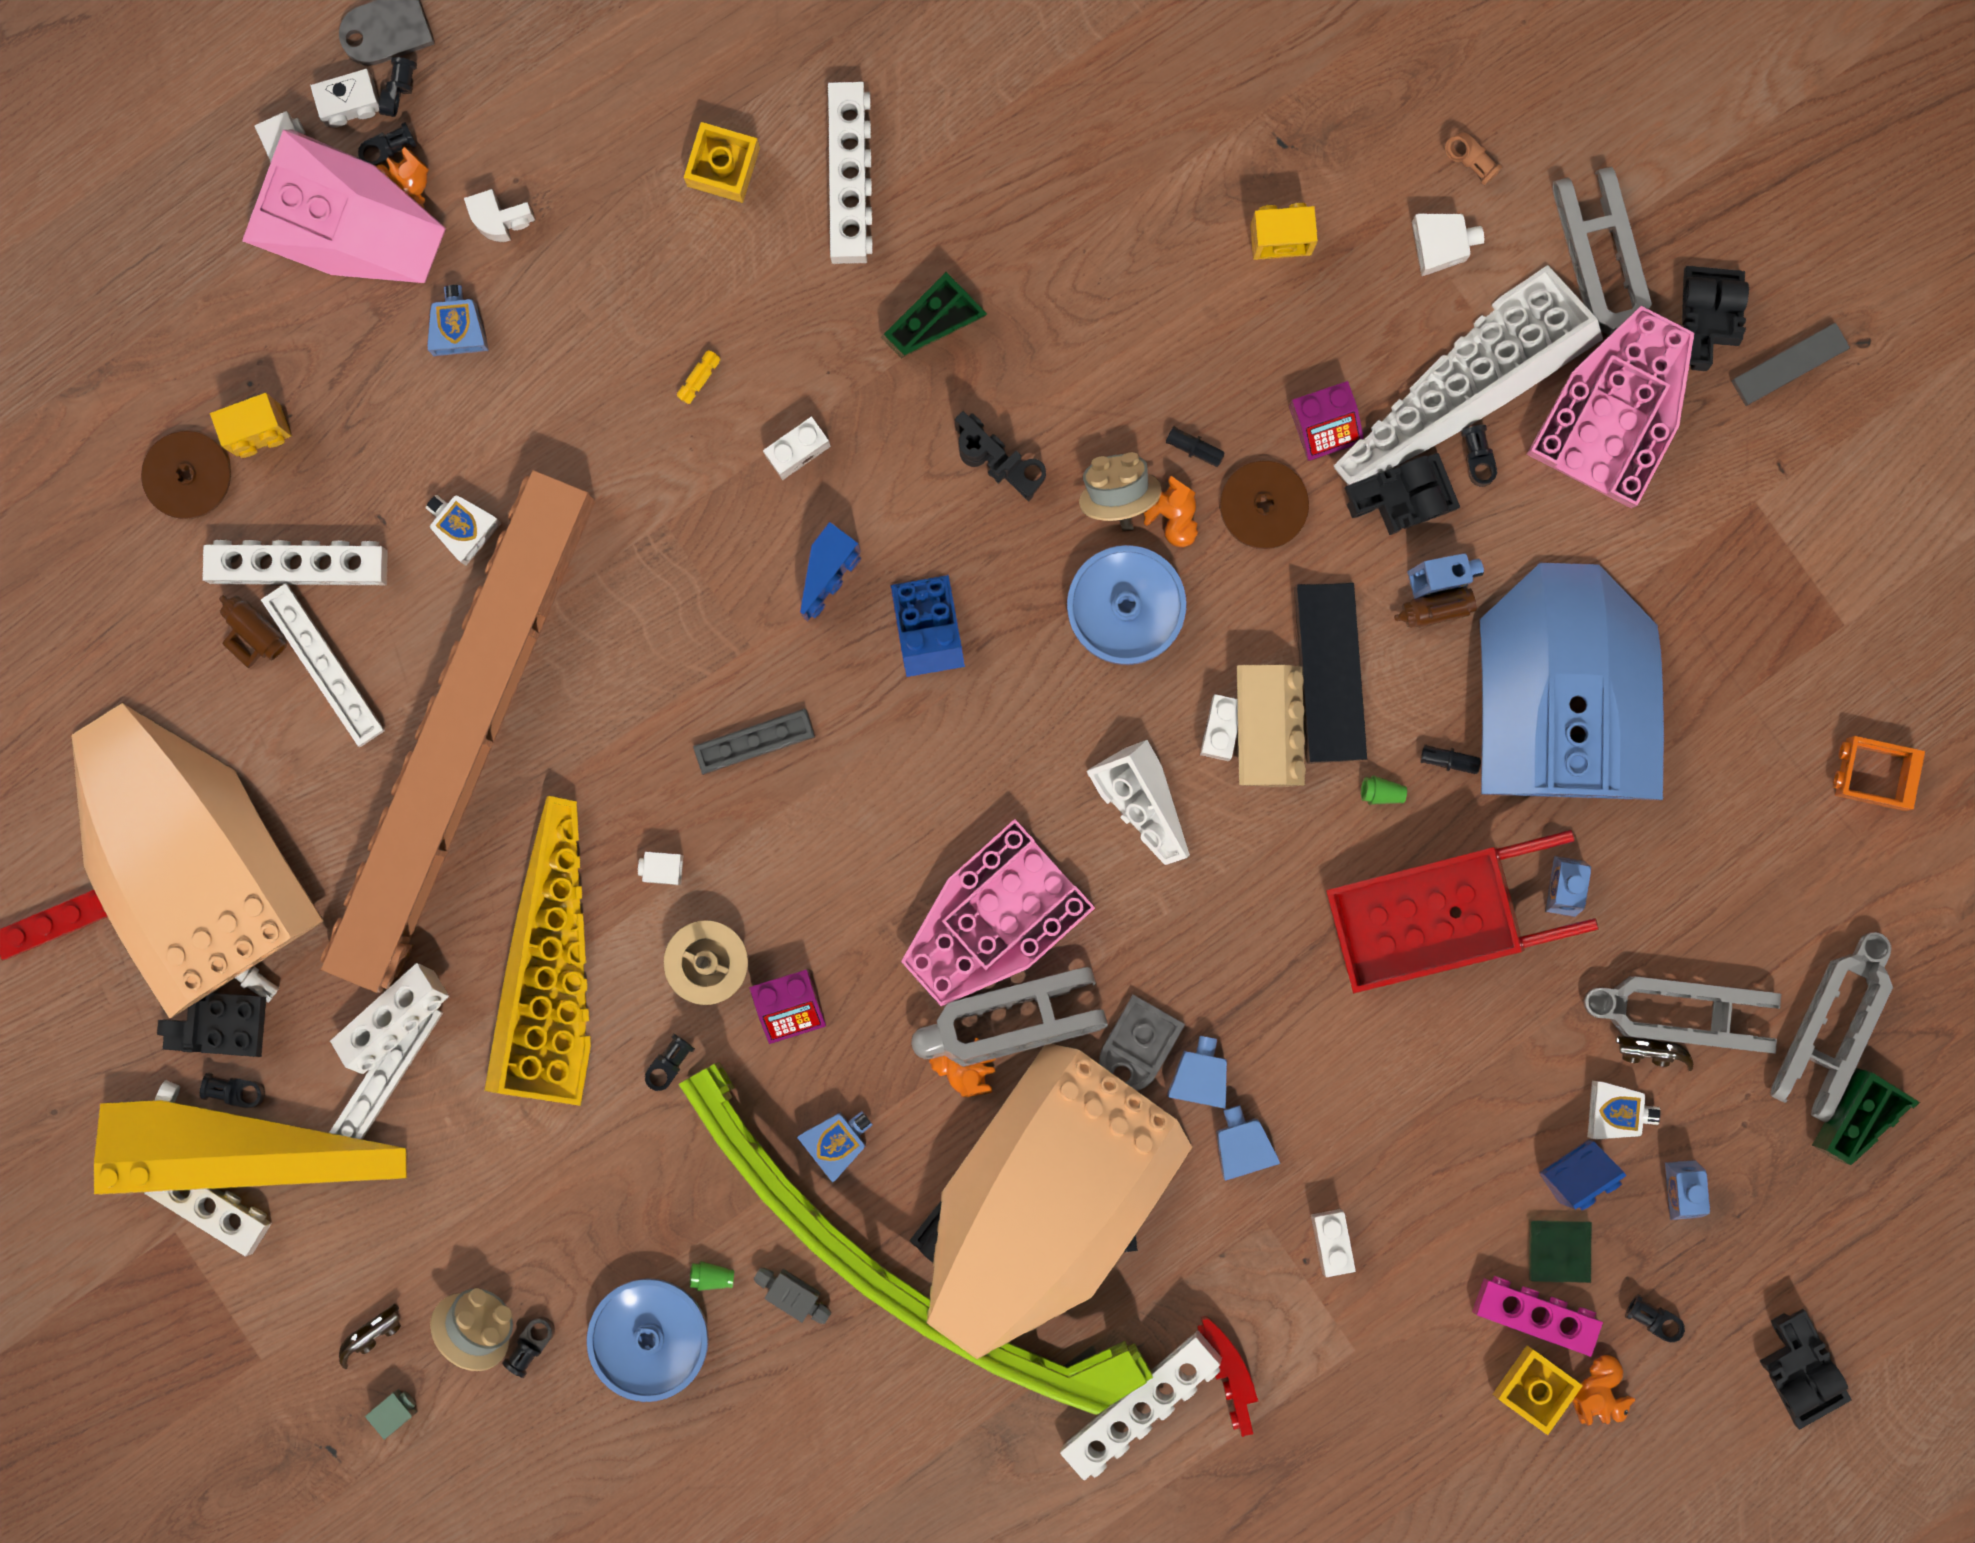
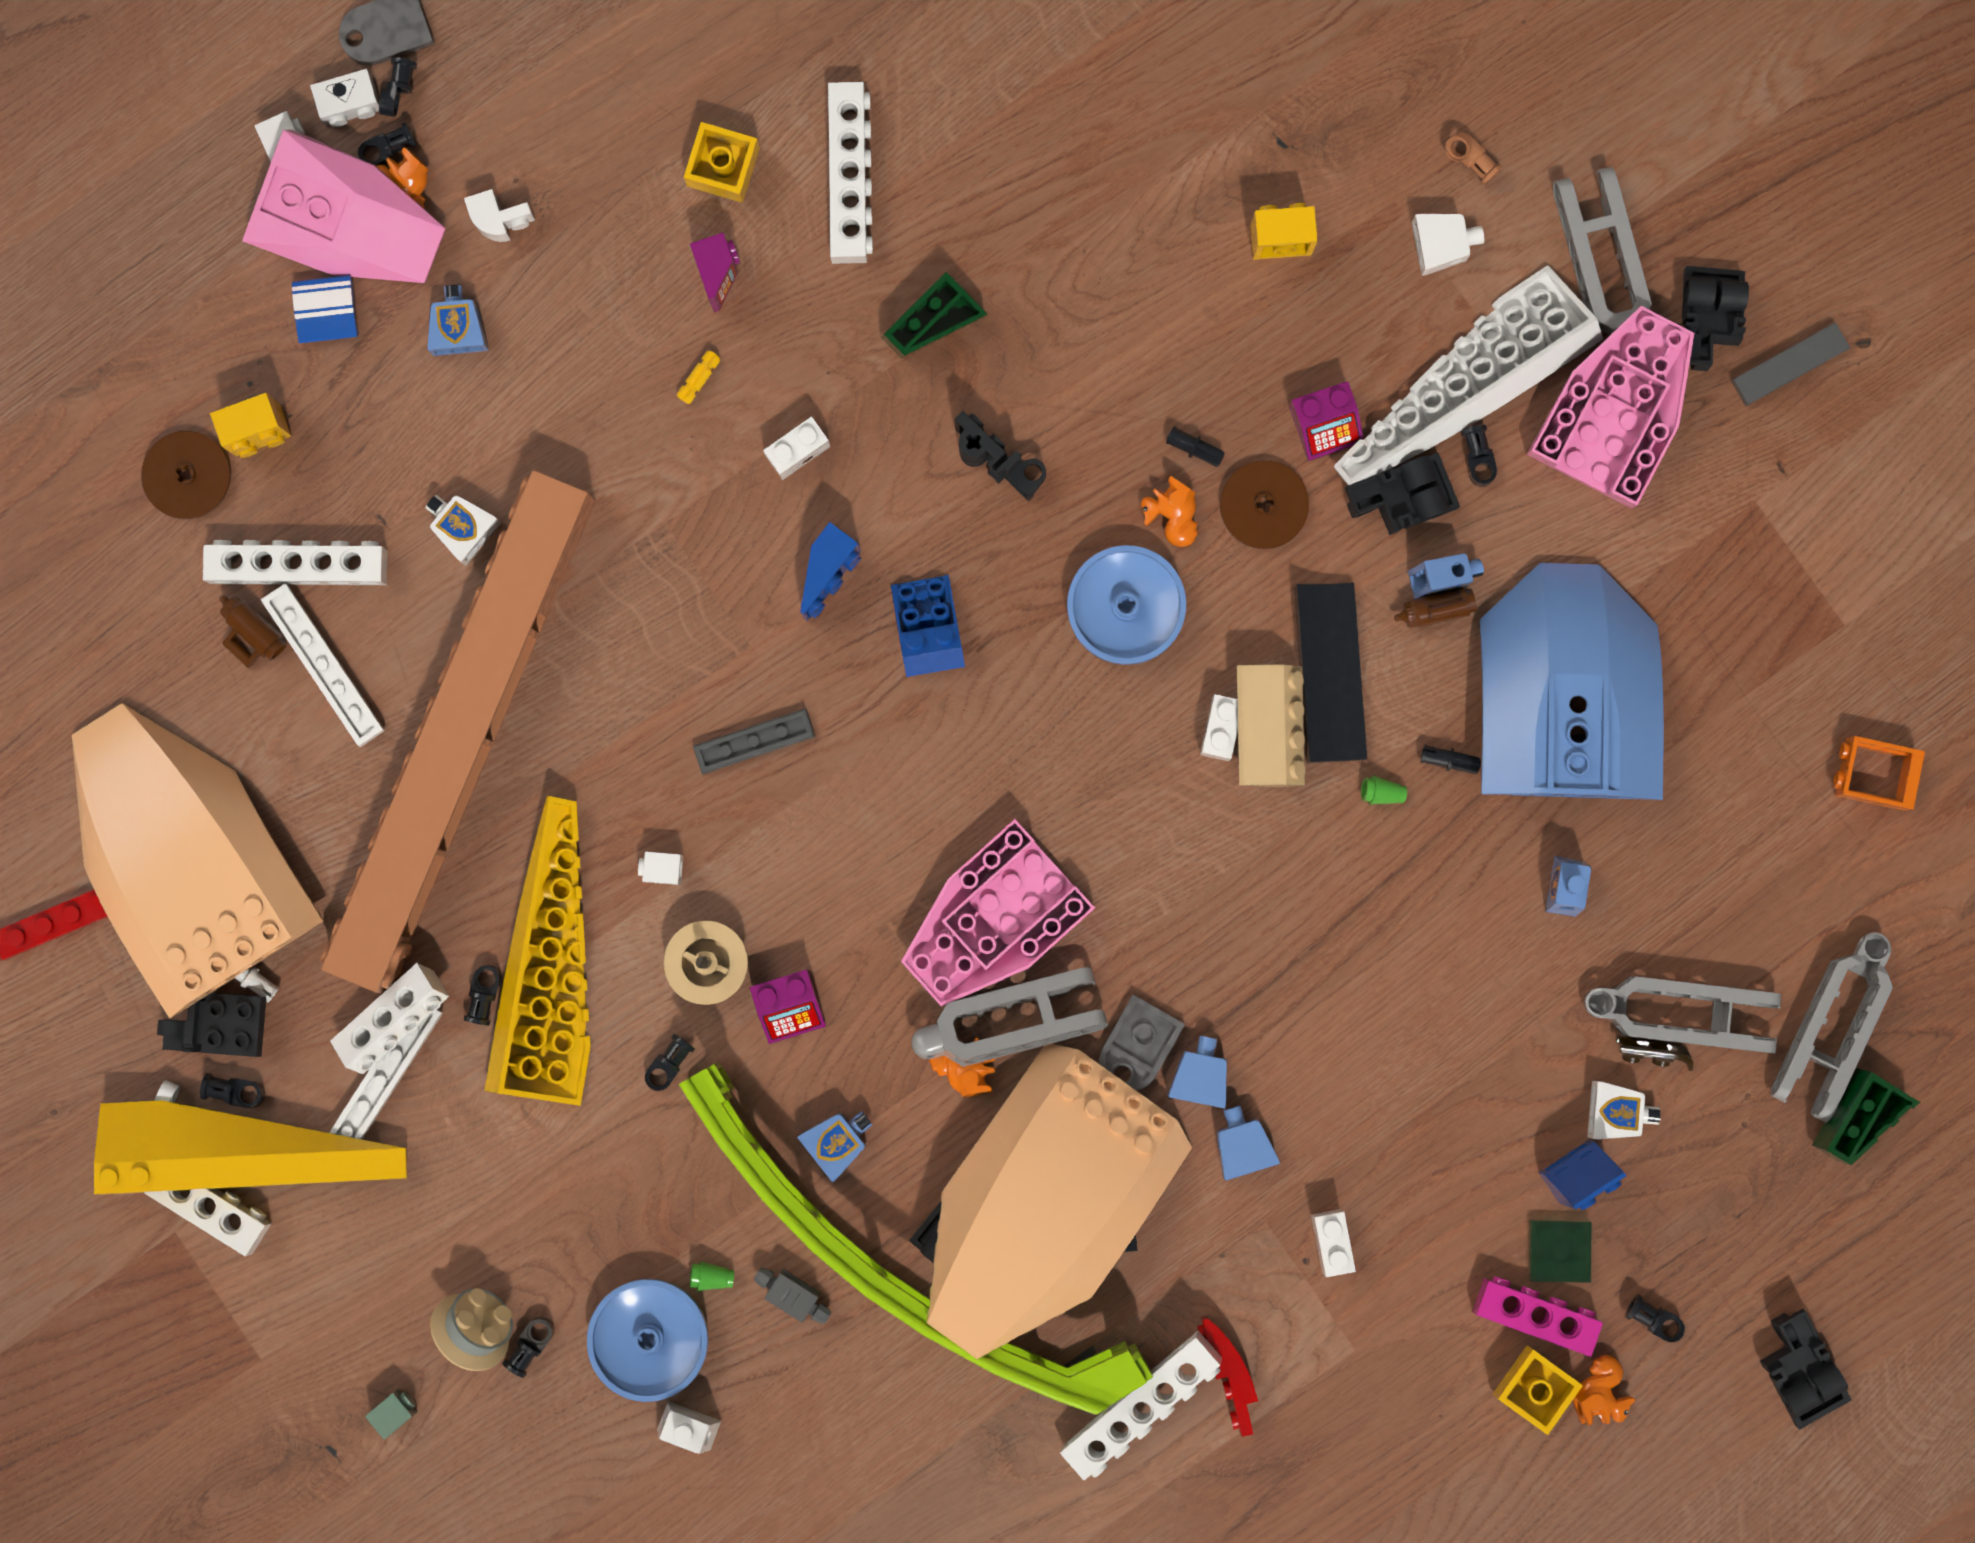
(324, 309): none -> blue slope
(364, 1338): dark brown piece -> none
(482, 996): none -> black connector
(687, 1428): none -> white torso
(716, 266): none -> magenta slope
(1118, 489): tan piece -> none
(1139, 790): white wedge -> none
(1405, 923): red piece -> none
(1687, 1190): medium blue torso -> none

